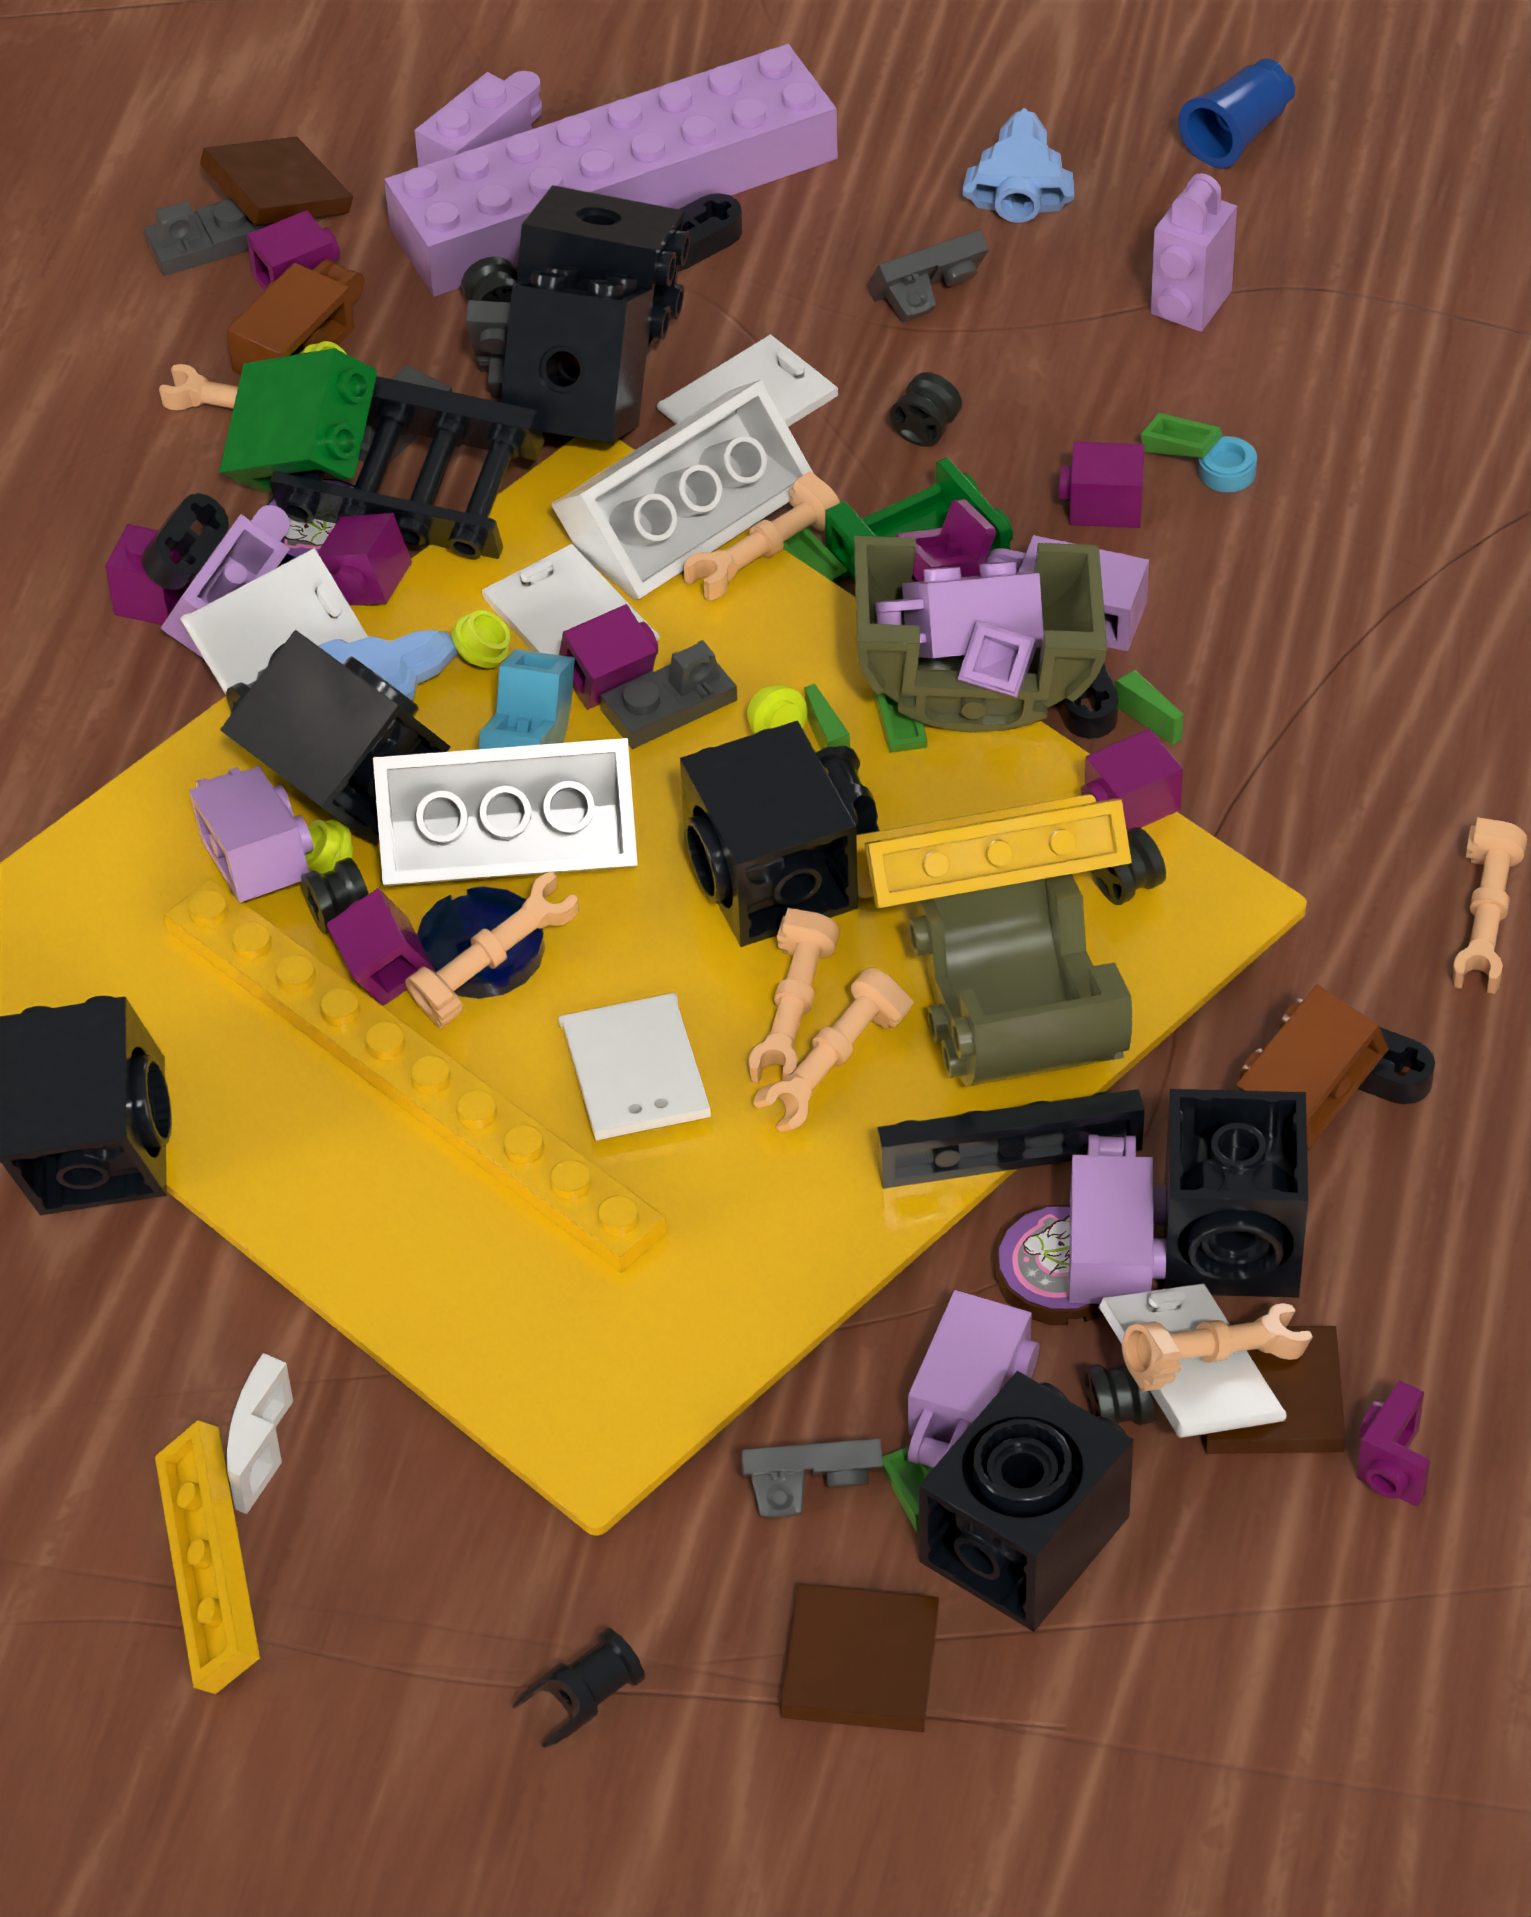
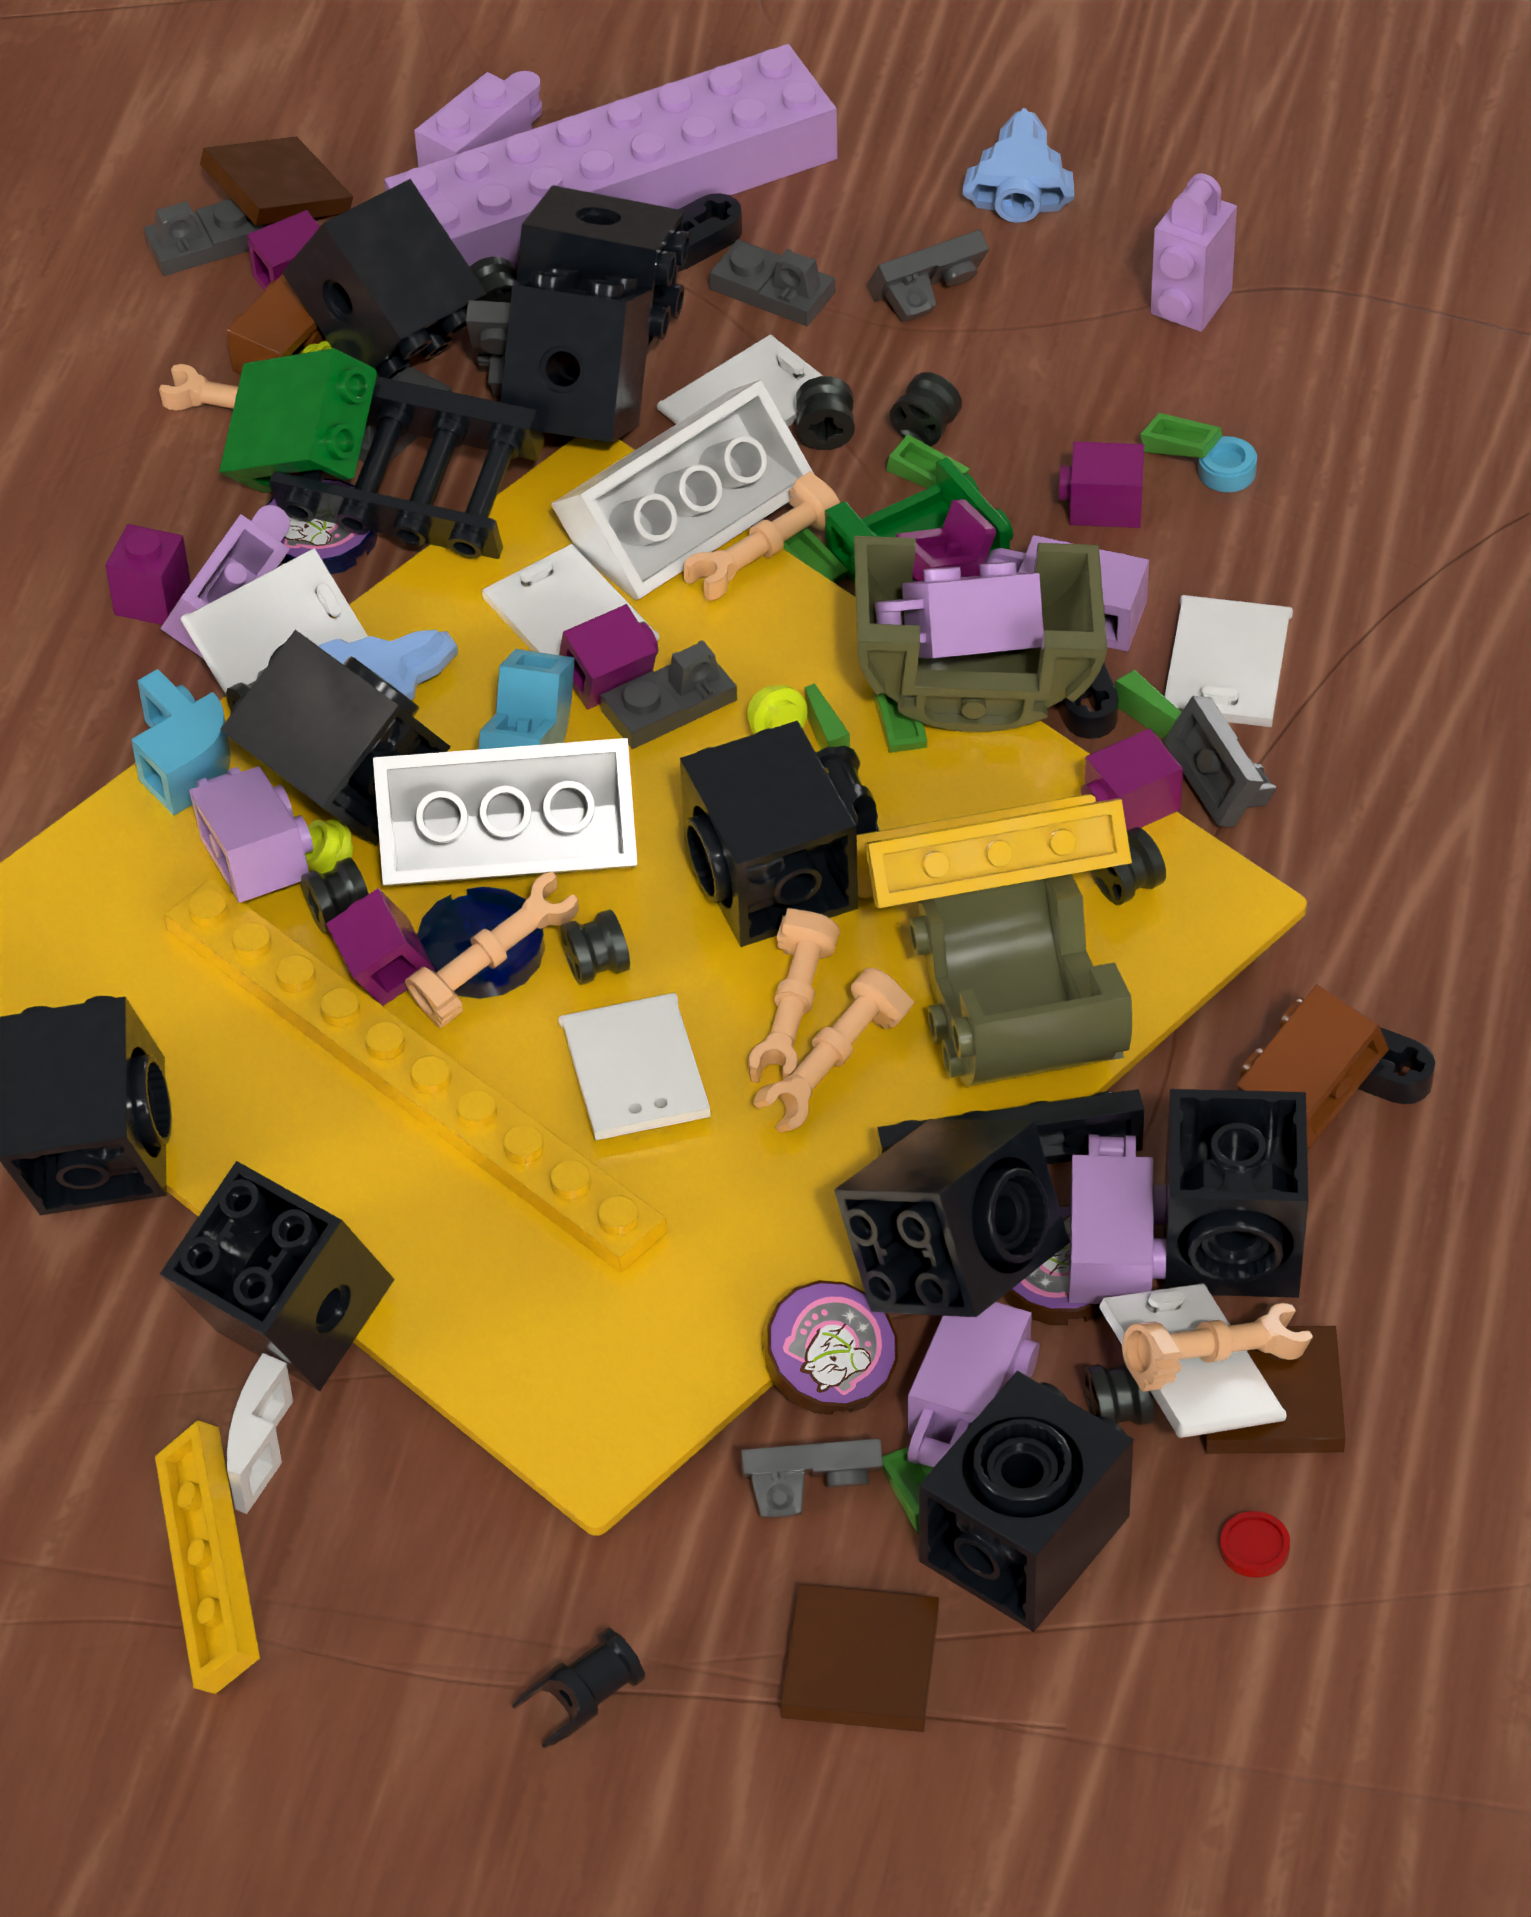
(178, 535): black beam -> none
(181, 743): none -> medium azure brick
(278, 1275): none -> black brick
(366, 557): magenta brick -> none
(385, 281): none -> black brick
(481, 638): neon yellow plate -> none
(595, 947): none -> pearl dark grey wheel
(773, 282): none -> dark grey hinge
(825, 413): none -> pearl dark grey wheel
(829, 1347): none -> tile
(917, 462): none -> bright green piece
(952, 1217): none -> black brick
(997, 659): lavender slope -> none
(1217, 763): none -> dark grey hinge
(1229, 655): none -> white container
(1232, 115): blue plant -> none
(1254, 1544): none -> red piece
(1384, 1450): magenta bracket -> none
(1497, 848): light nougat piece -> none

